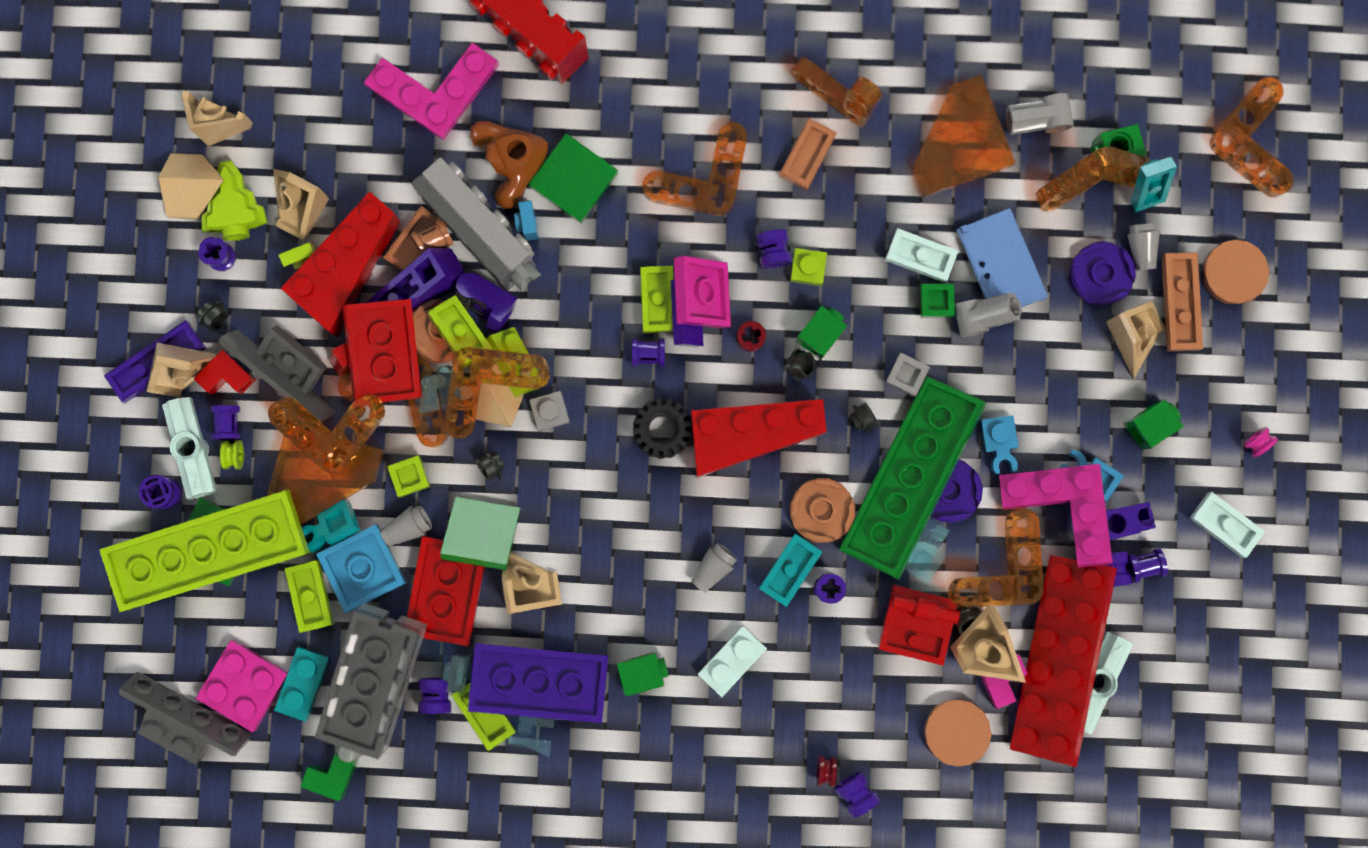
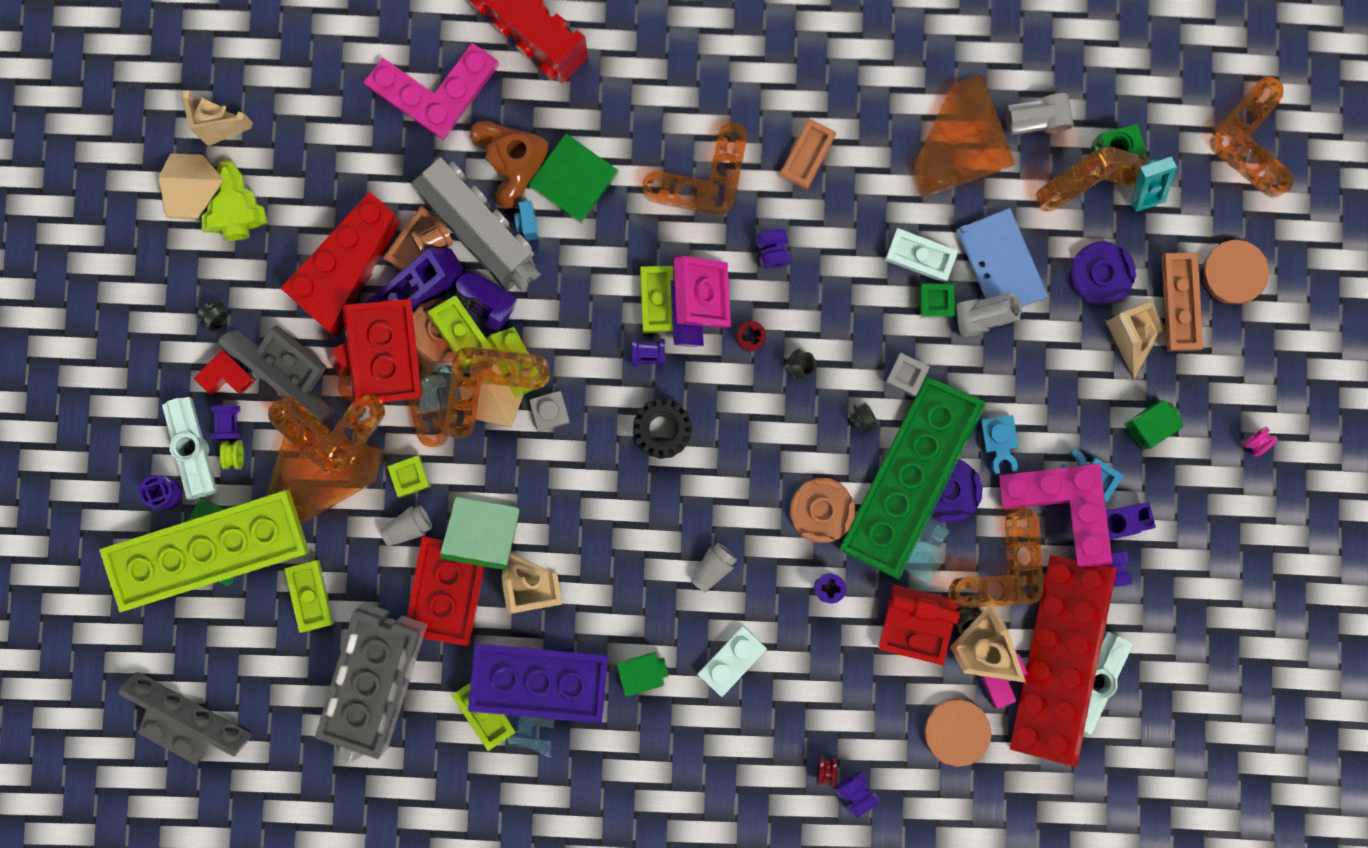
(133, 374): dark purple tile -> none
(175, 369): tan slope -> none
(207, 254): dark purple bush -> none
(242, 685): dark pink plate -> none
(297, 203): tan slope -> none
(297, 255): lime plate -> none
(302, 684): teal plate -> none
(331, 782): green piece -> none
(333, 527): teal plate -> none
(361, 568): dark azure plate -> none
(433, 703): dark purple wheel -> none
(457, 672): clear light blue plate -> none
(490, 465): pearl dark grey plate -> none
(747, 432): red wedge -> none
(790, 570): teal plate -> none
(808, 267): lime plate -> none
(821, 332): green brick -> none
(854, 104): clear orange beam -> none
(1144, 245): light grey cone -> none
(1147, 565): dark purple bush -> none
(1227, 525): light aqua plate -> none

